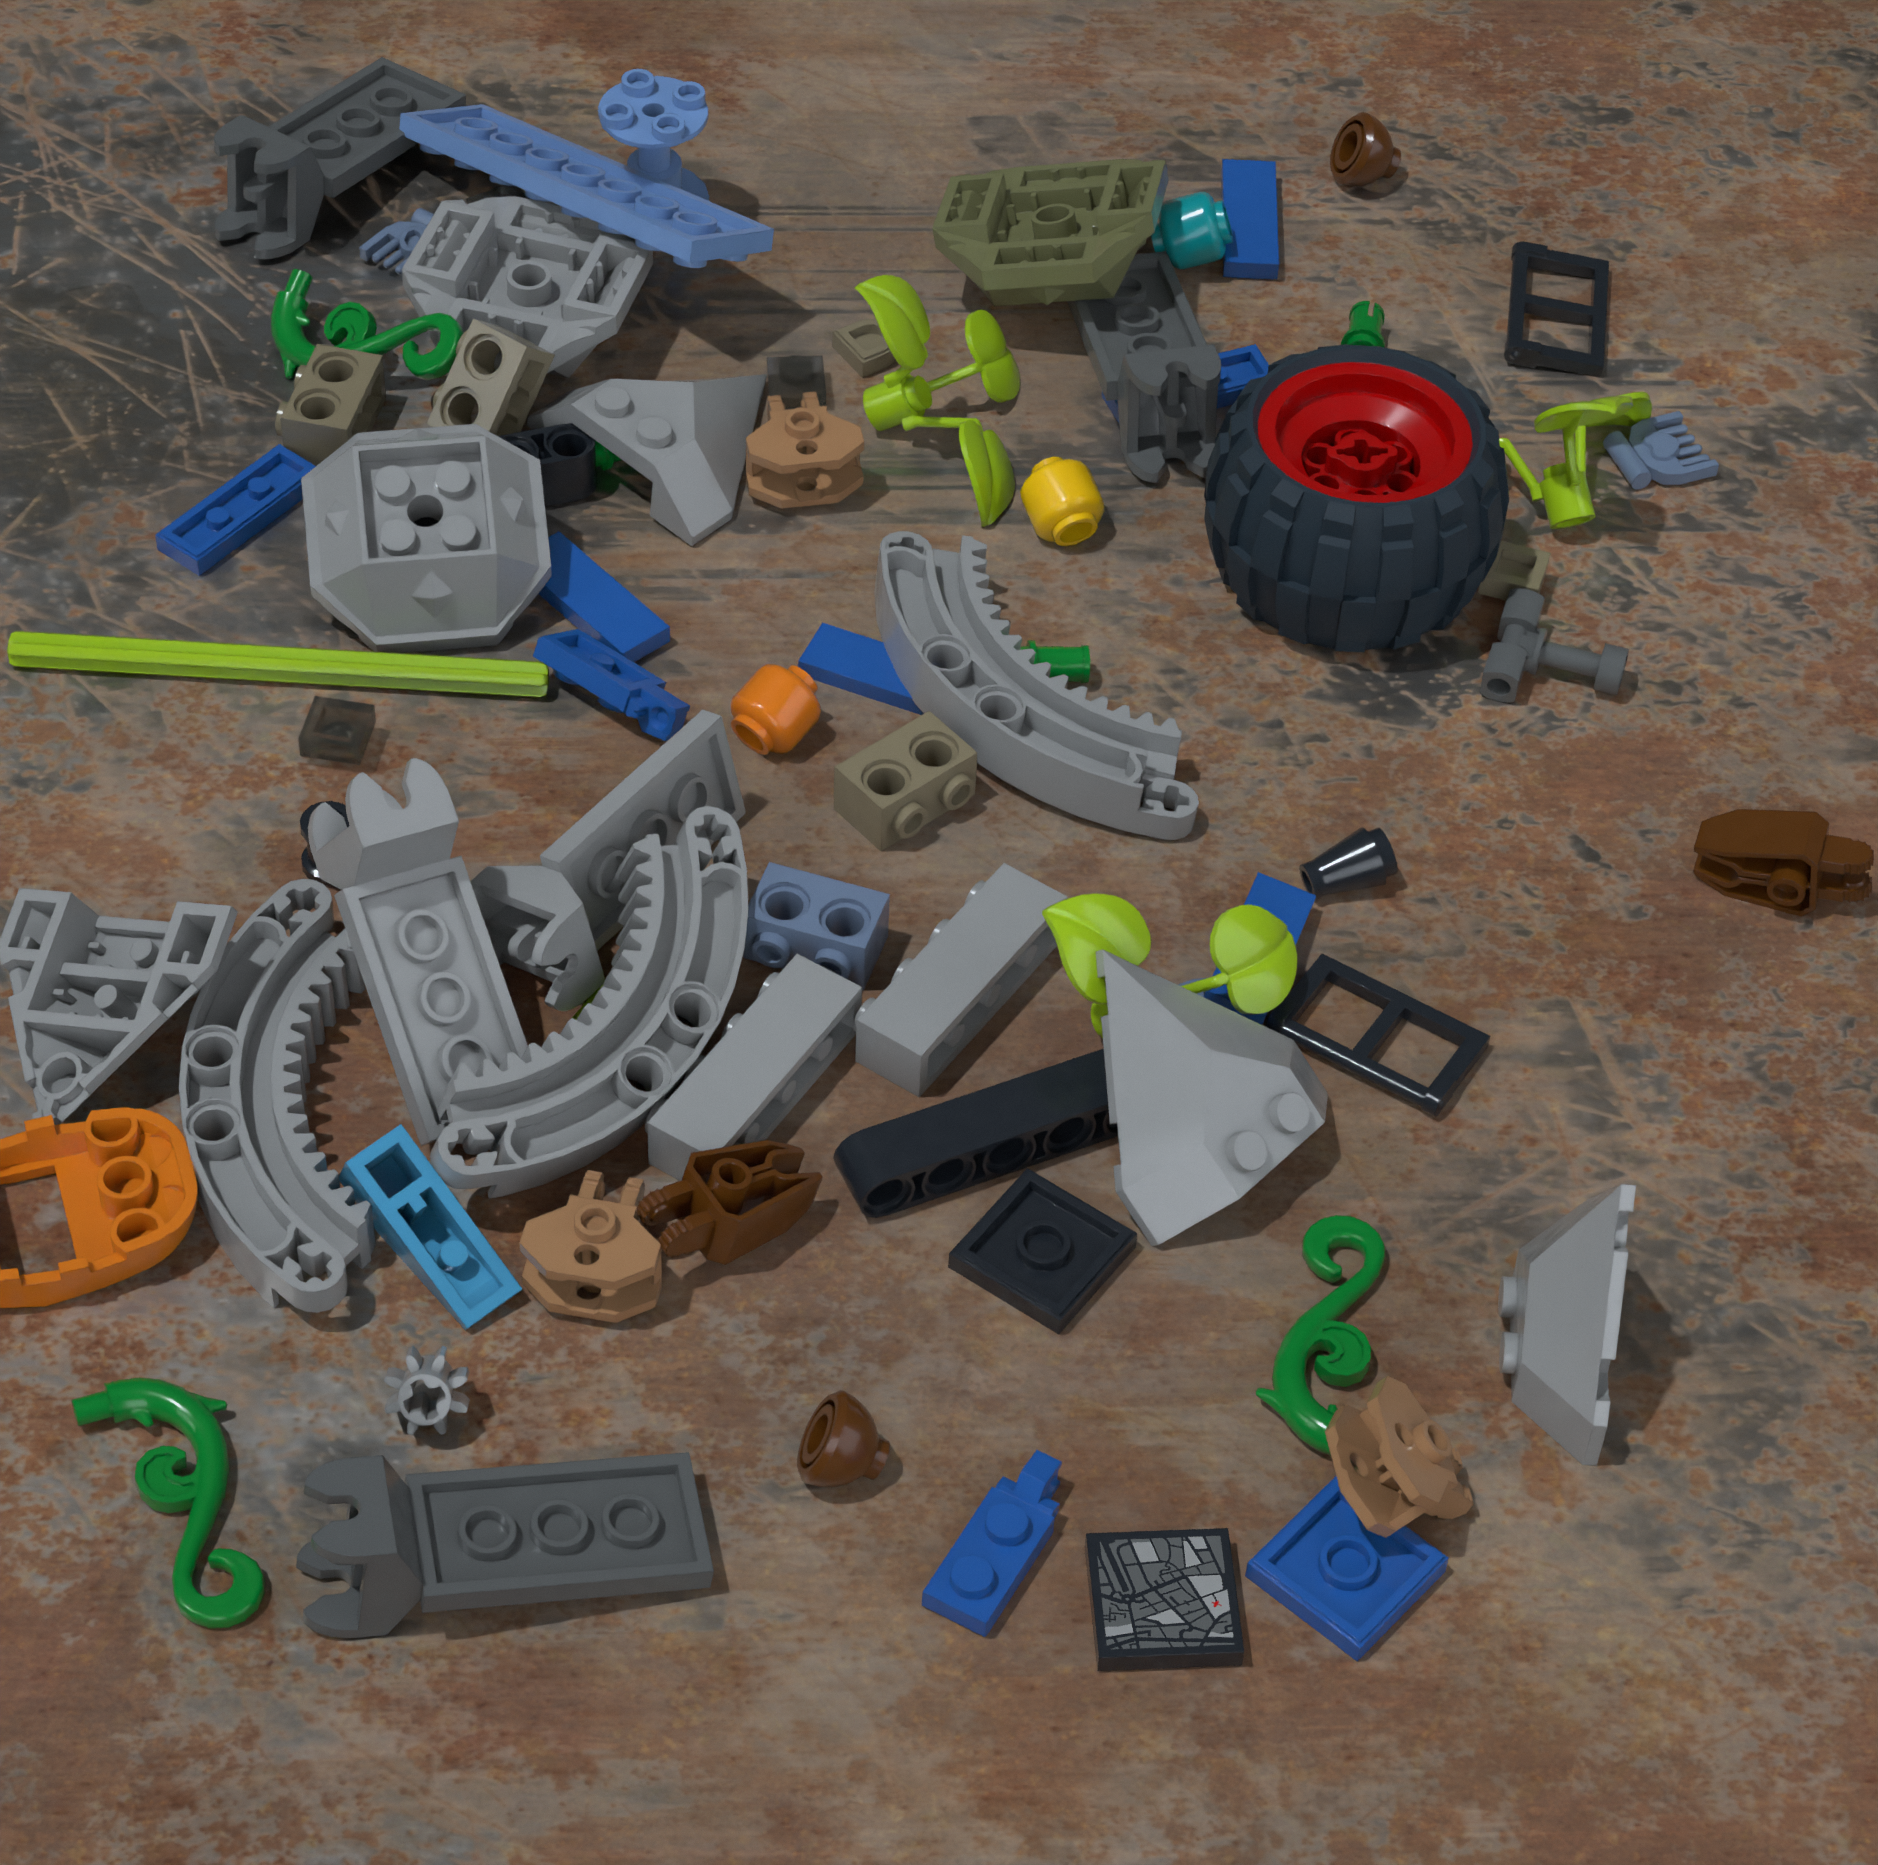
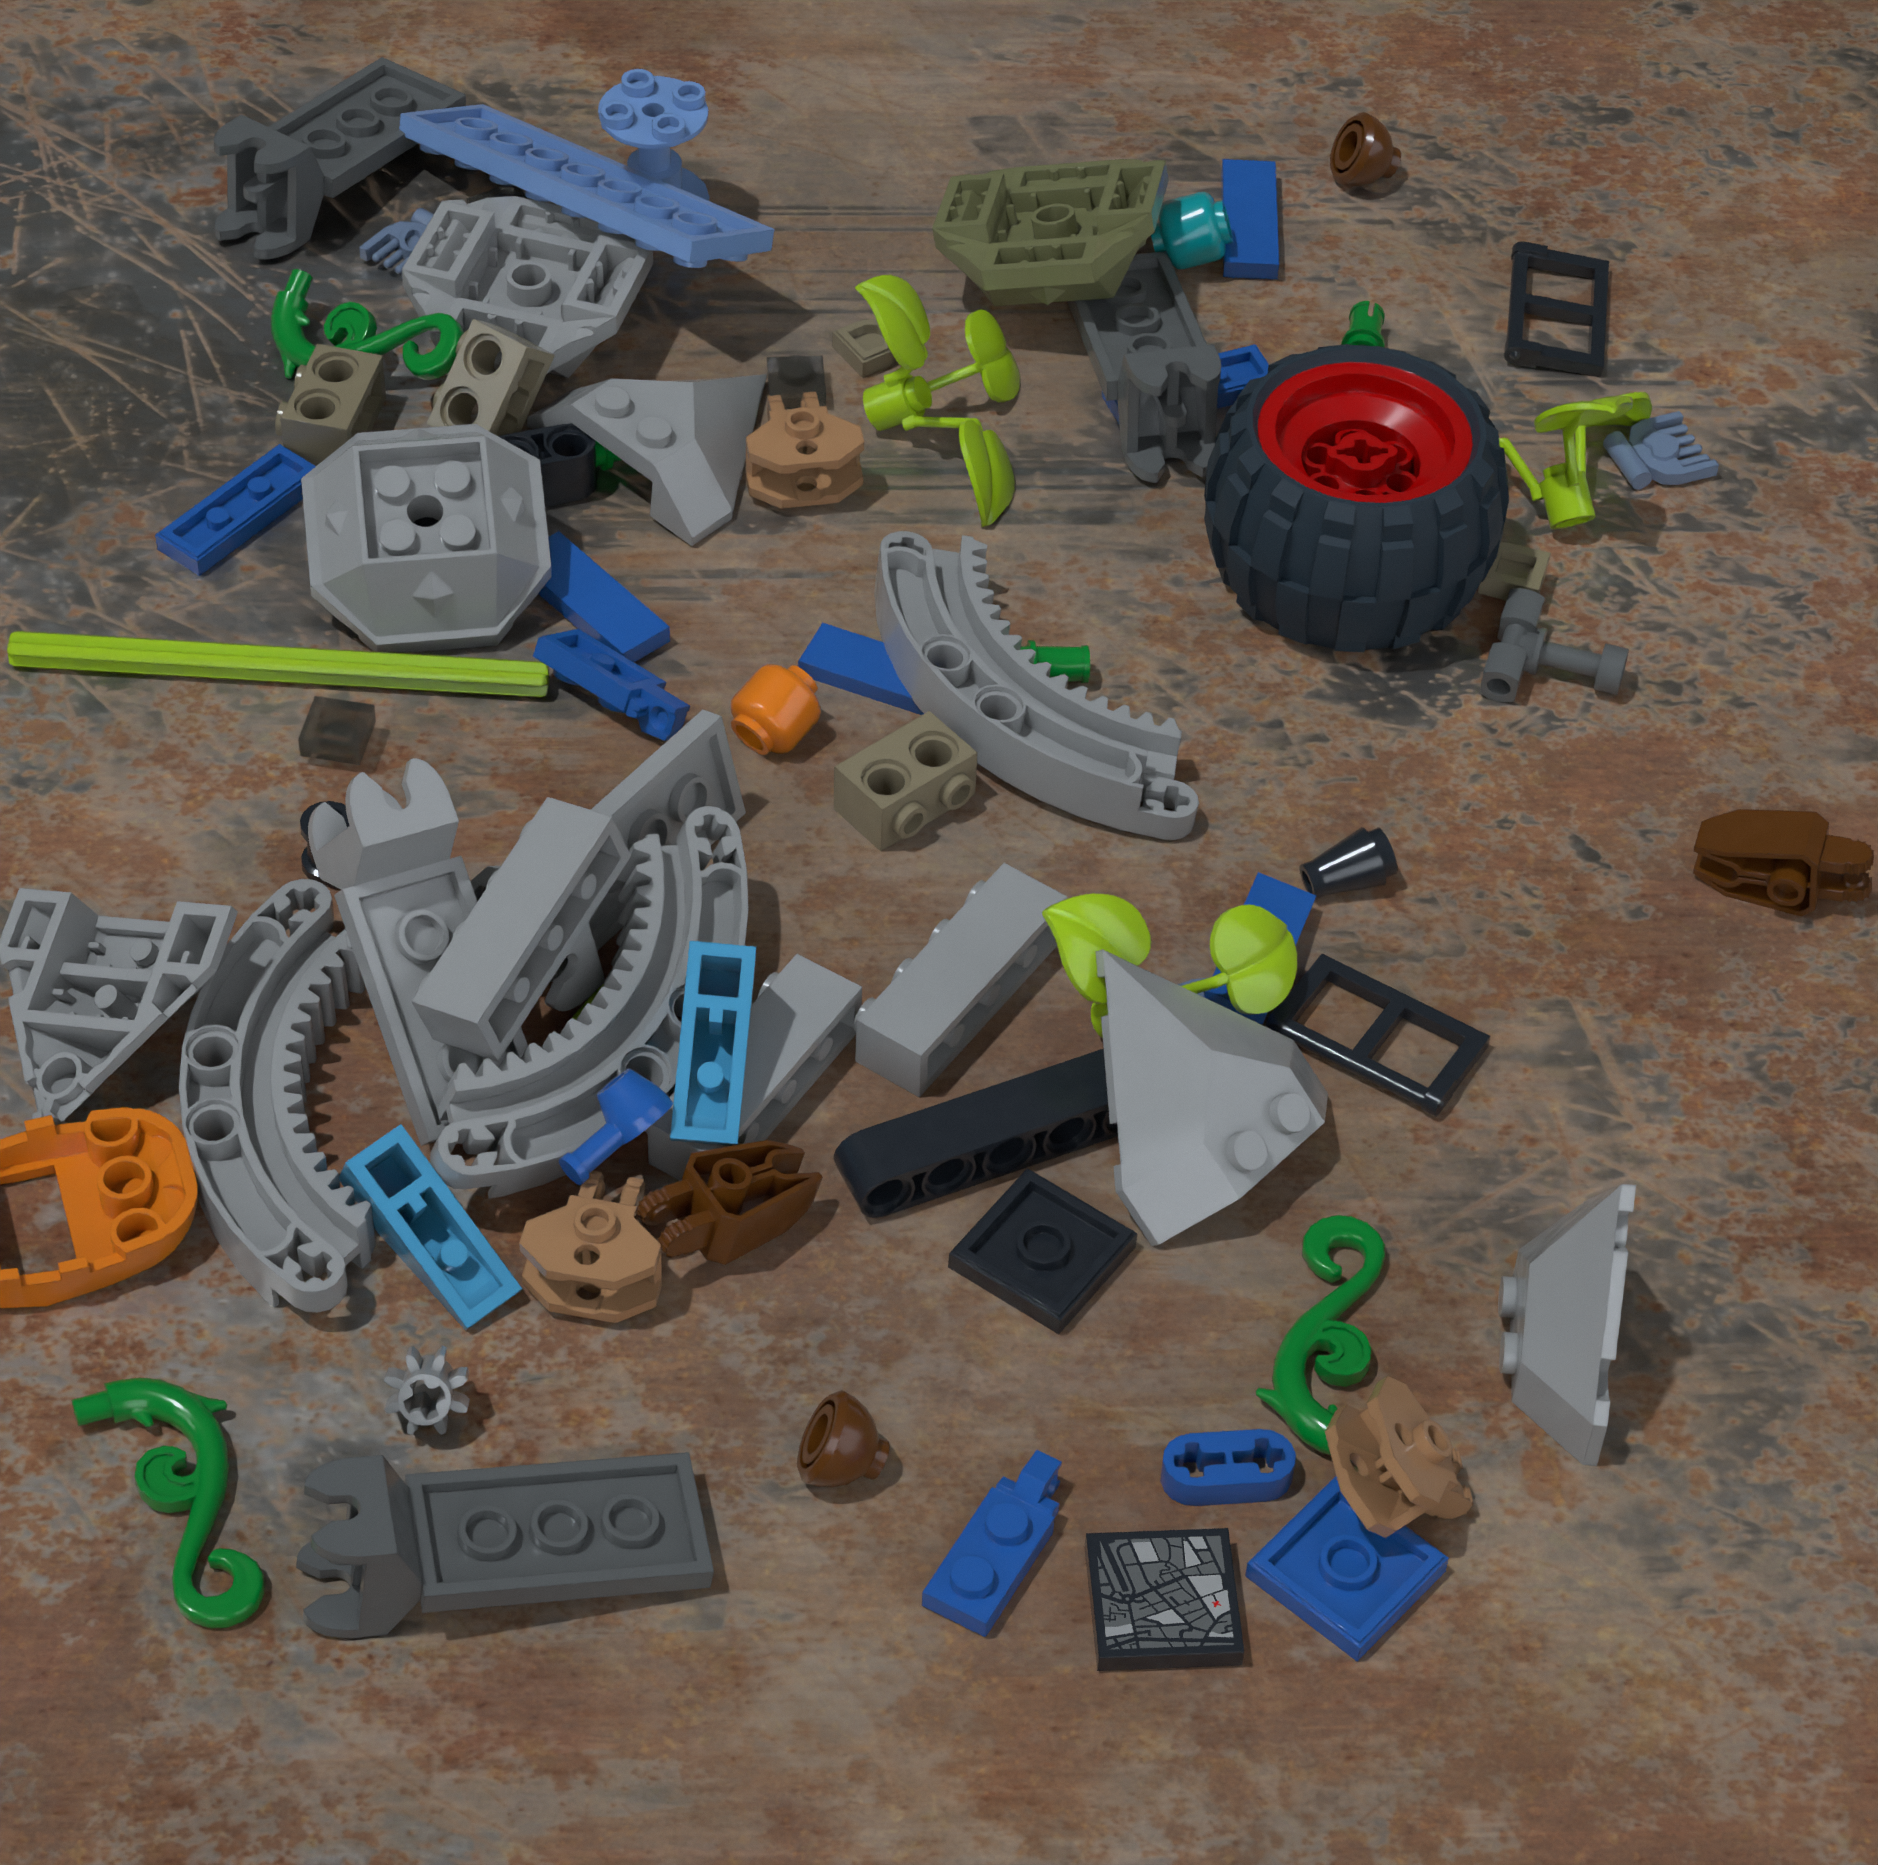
(521, 928): none -> light grey brick
(629, 1108): none -> blue bar
(713, 1043): none -> dark azure slope
(818, 919): sand blue brick -> none
(1062, 501): yellow head -> none
(1227, 1467): none -> blue beam

